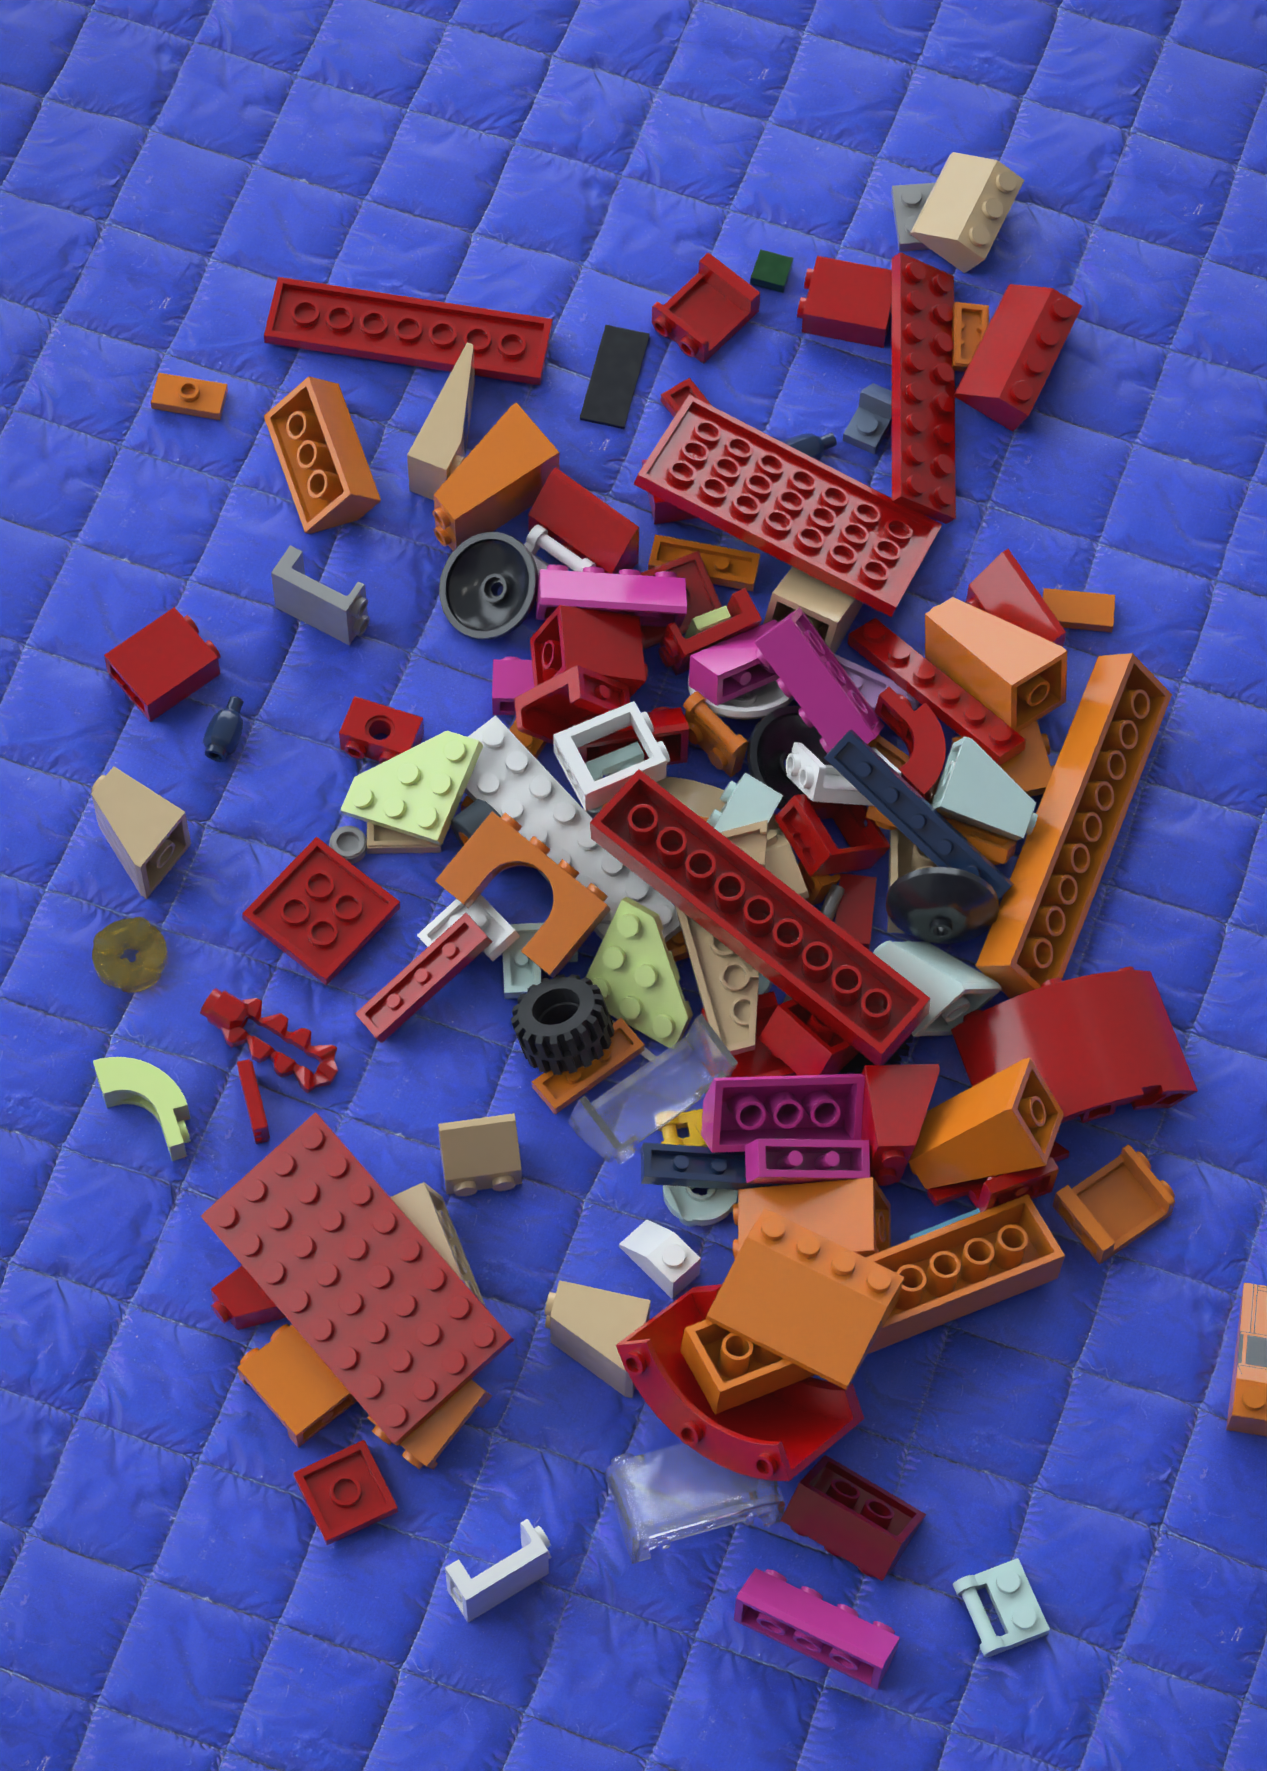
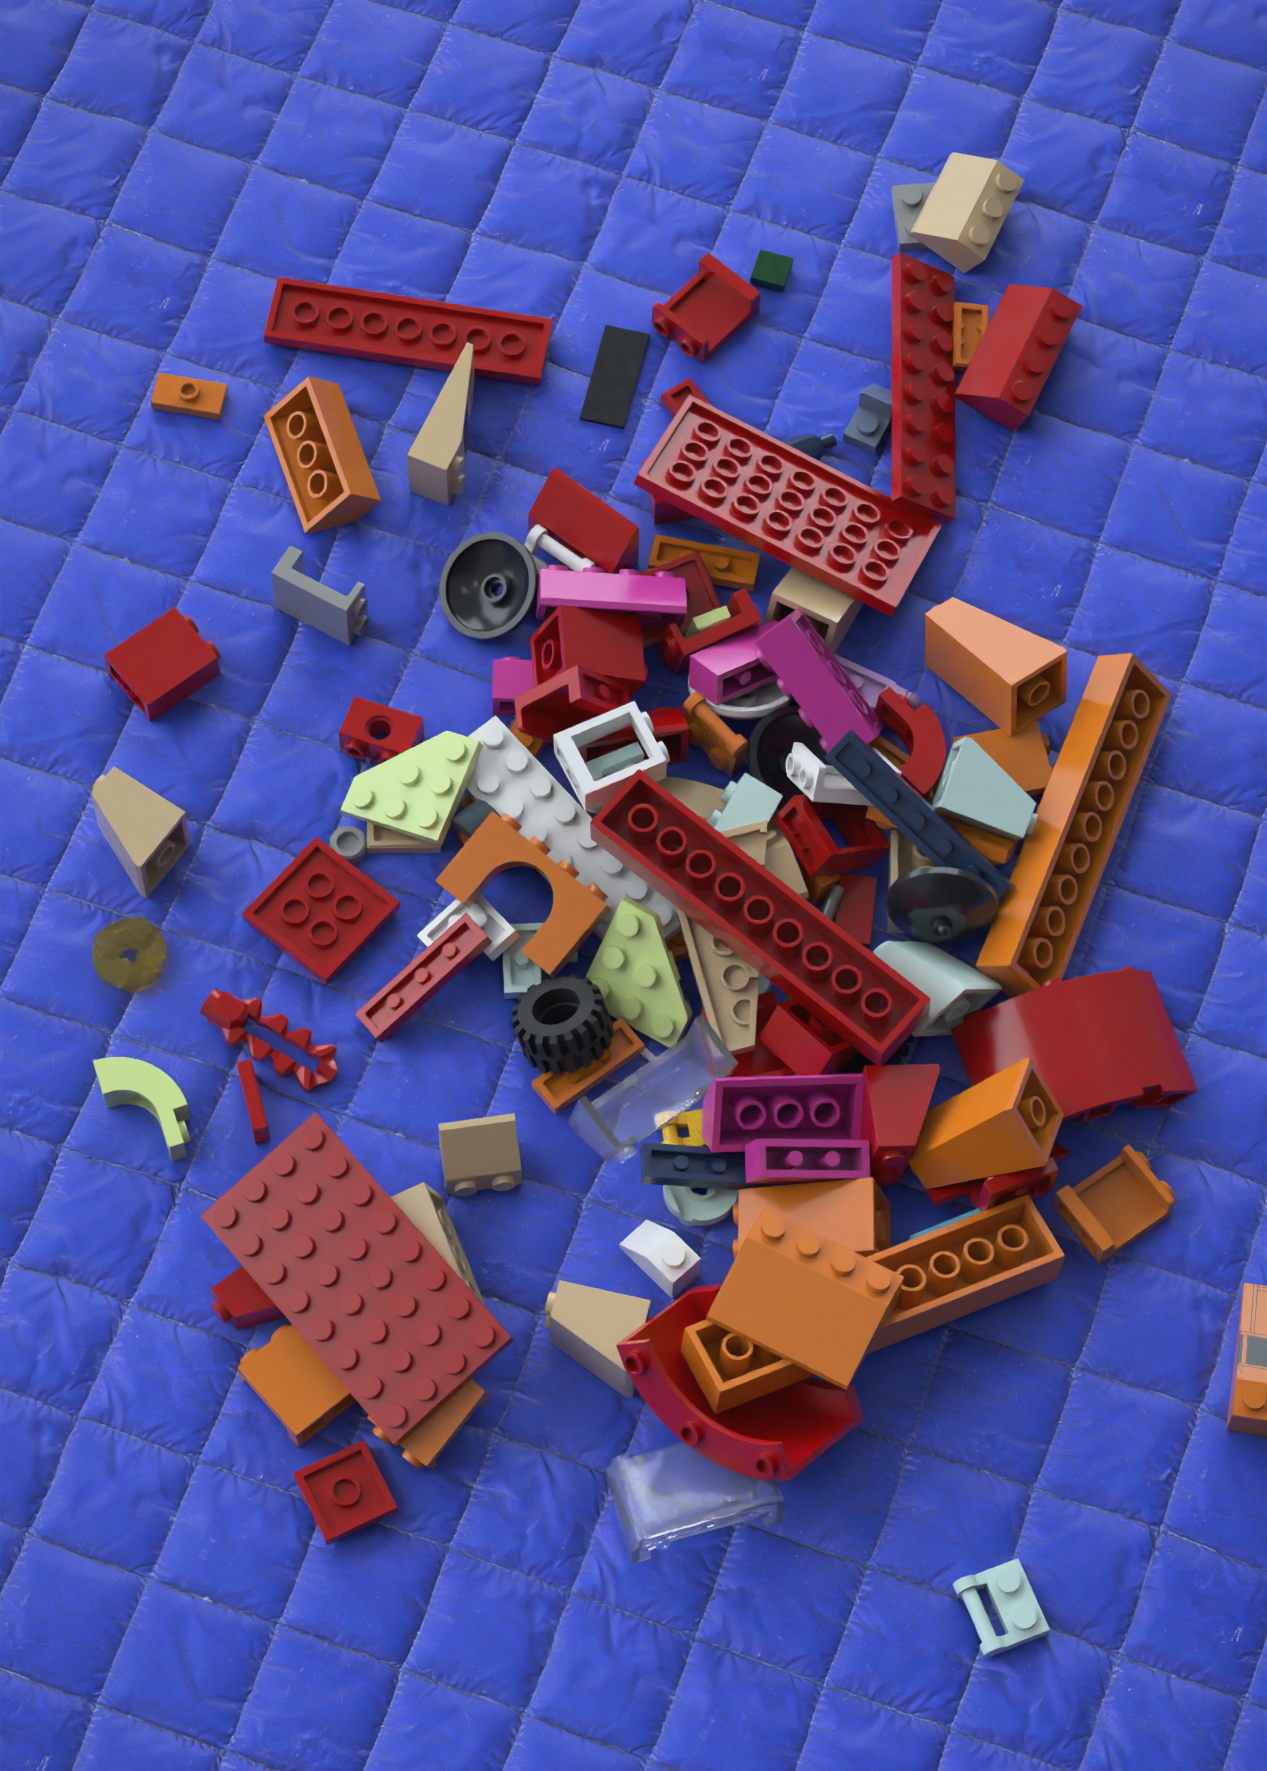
(224, 731): dark blue plant -> none
(494, 480): orange slope -> none
(504, 1578): panel -> none
(816, 1627): dark pink slope -> none
(847, 301): red brick -> none
(852, 1517): dark red slope -> none
(937, 690): red plate -> none
(1010, 595): slope -> none
(1081, 609): orange tile -> none

